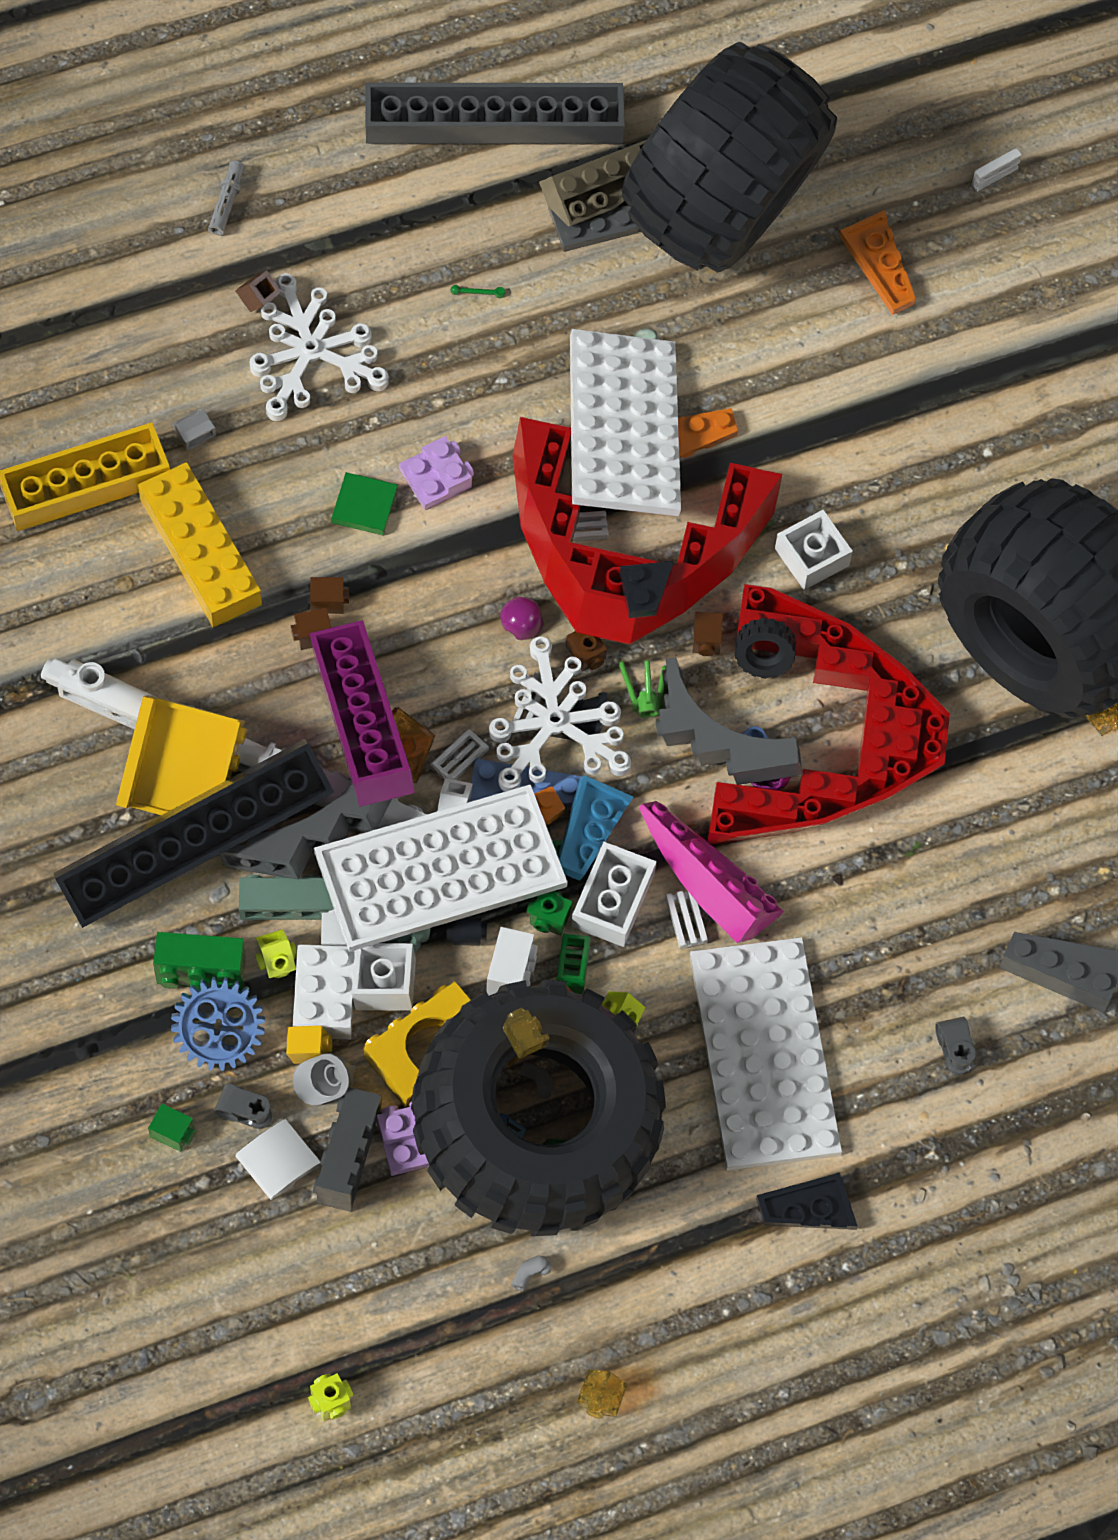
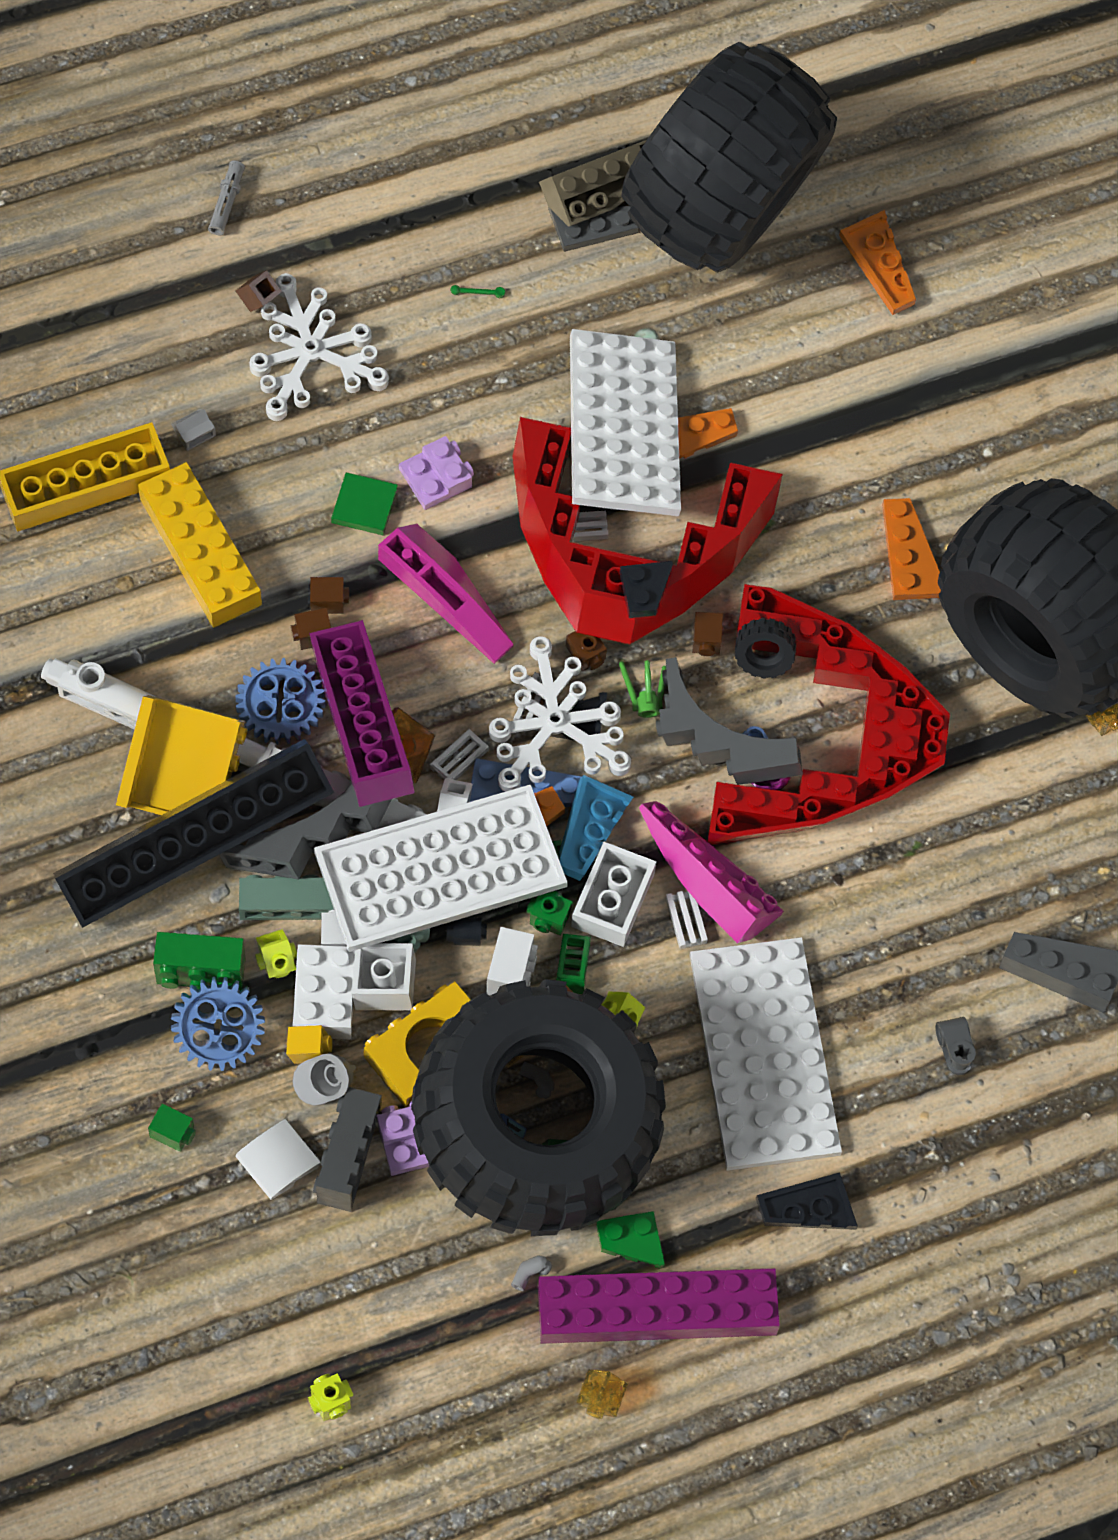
(239, 1104): dark grey piece -> none
(306, 702): none -> medium blue gear
(444, 586): none -> dark pink wedge
(494, 113): dark grey brick -> none
(522, 617): magenta hair -> none
(524, 1032): clear yellow brick -> none
(632, 1237): none -> green wing
(658, 1306): none -> magenta brick
(813, 549): white brick -> none
(909, 554): none -> orange wing
(996, 169): white tile -> none

